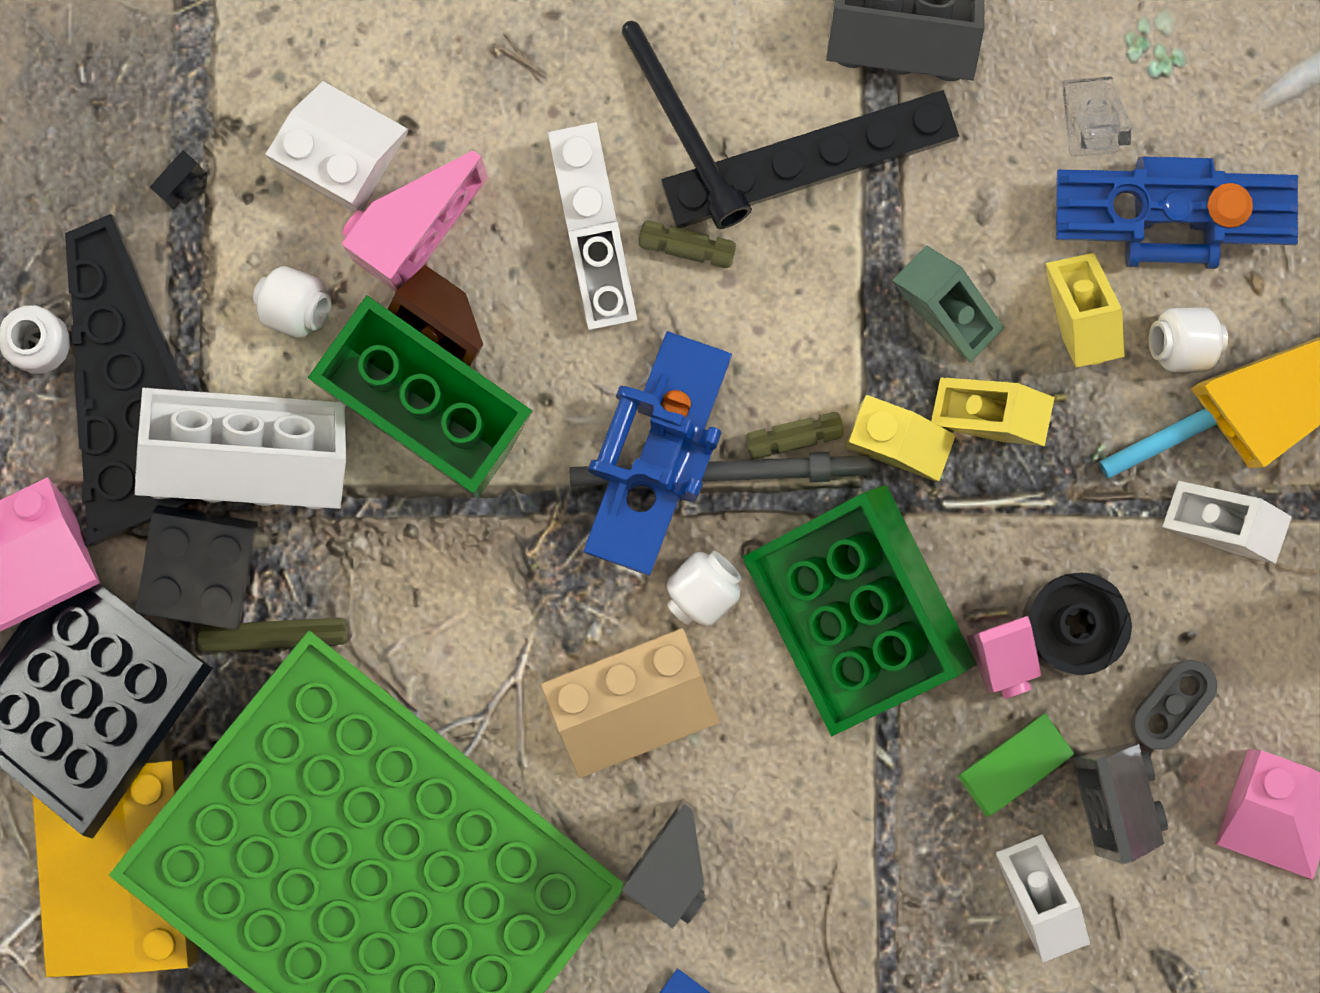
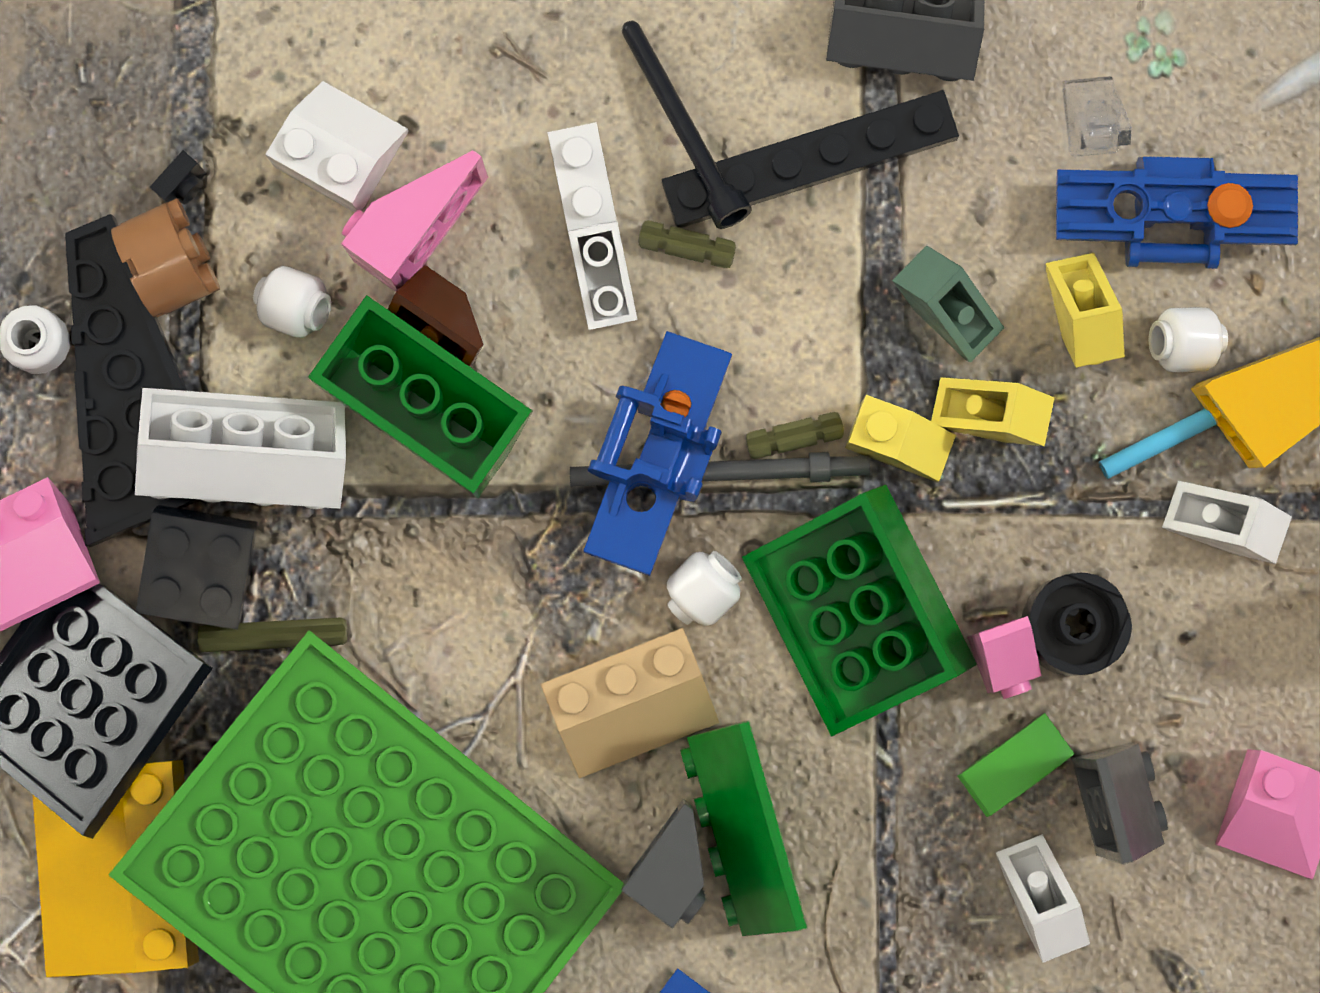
(165, 258): none -> medium nougat brick
(745, 831): none -> green slope
(1174, 706): dark grey plate -> none

